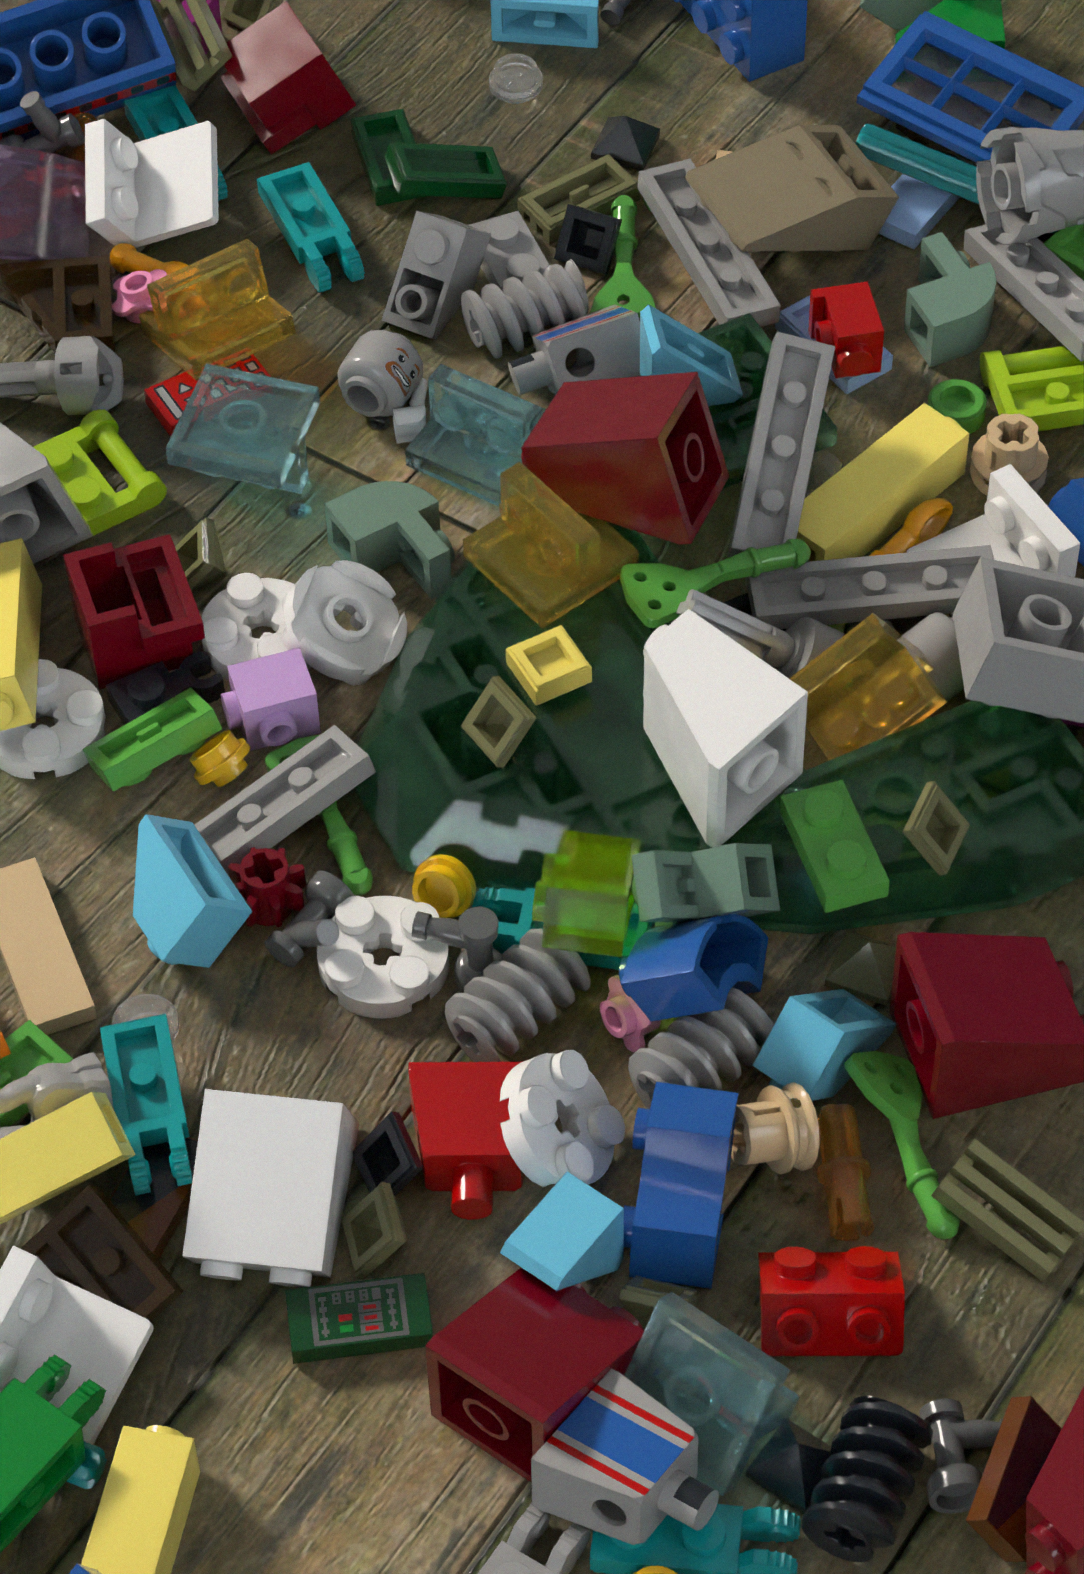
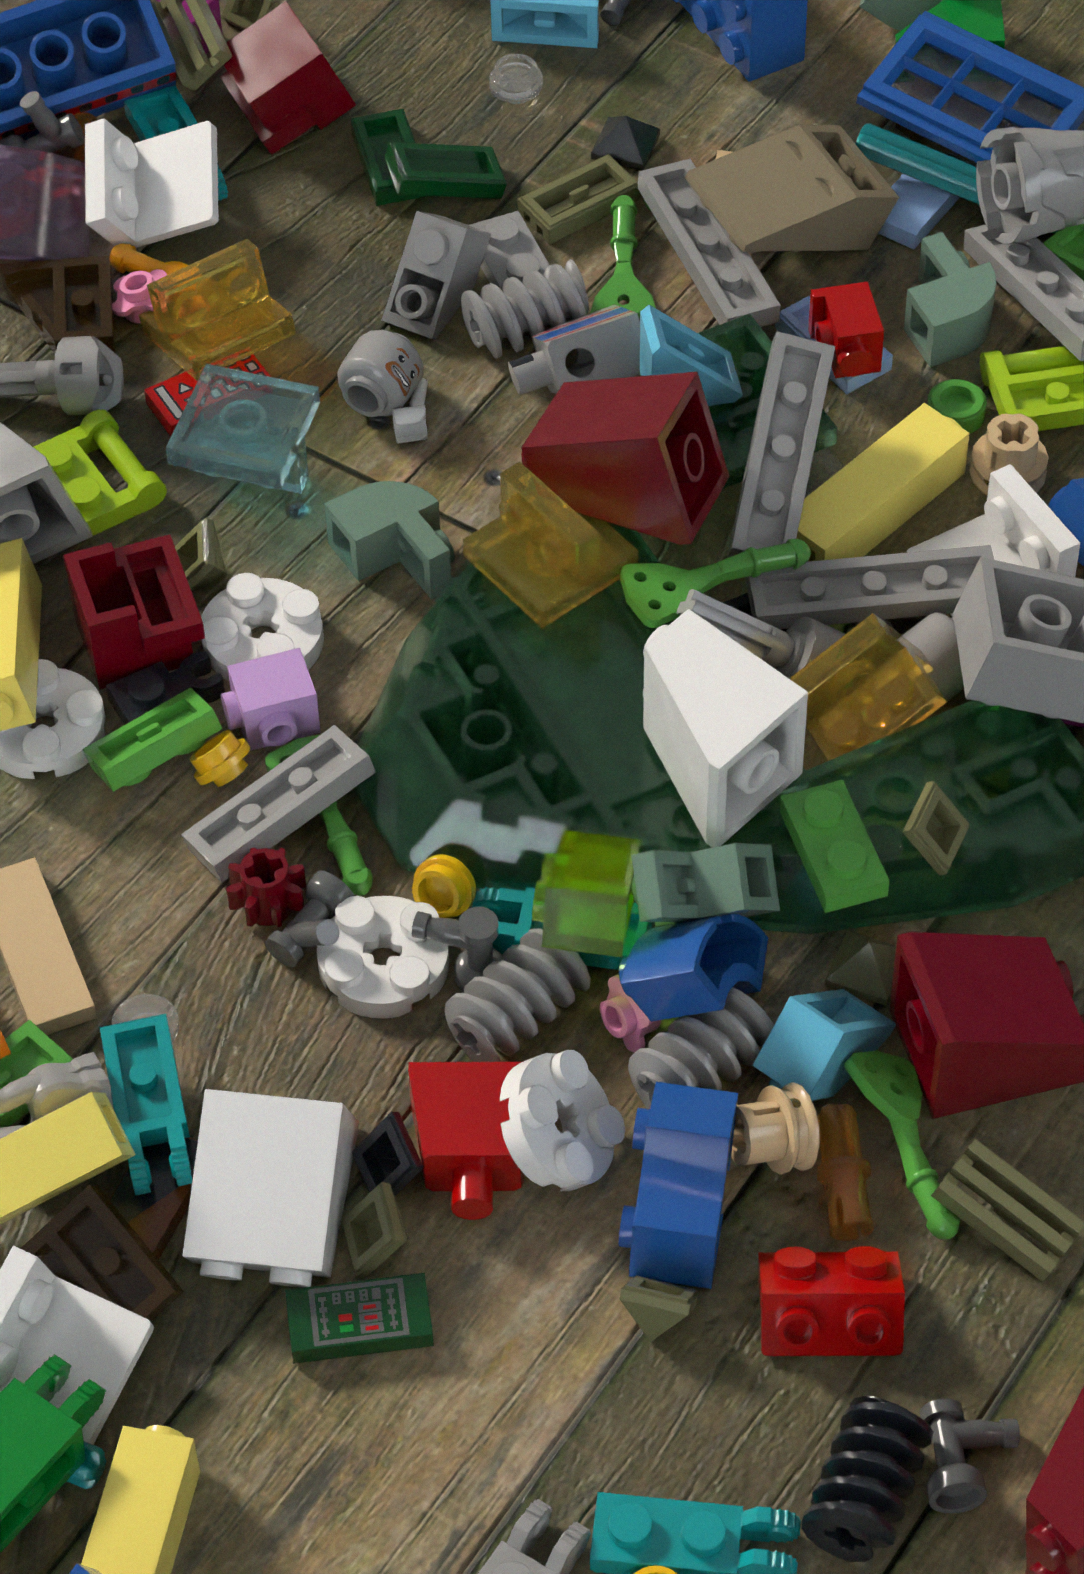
(183, 894): medium azure slope -> none
(310, 223): teal hinge -> none
(328, 646): white plate -> none
(471, 433): clear light blue bracket -> none
(498, 721): olive slope -> none
(524, 1364): dark red slope -> none
(548, 665): light yellow tile -> none
(569, 1235): medium azure slope -> none
(588, 238): black slope -> none
(622, 1465): light grey torso -> none
(713, 1384): clear light blue bracket -> none
(790, 1465): black slope -> none
(920, 525): light orange piece -> none
(1010, 1472): tile -> none

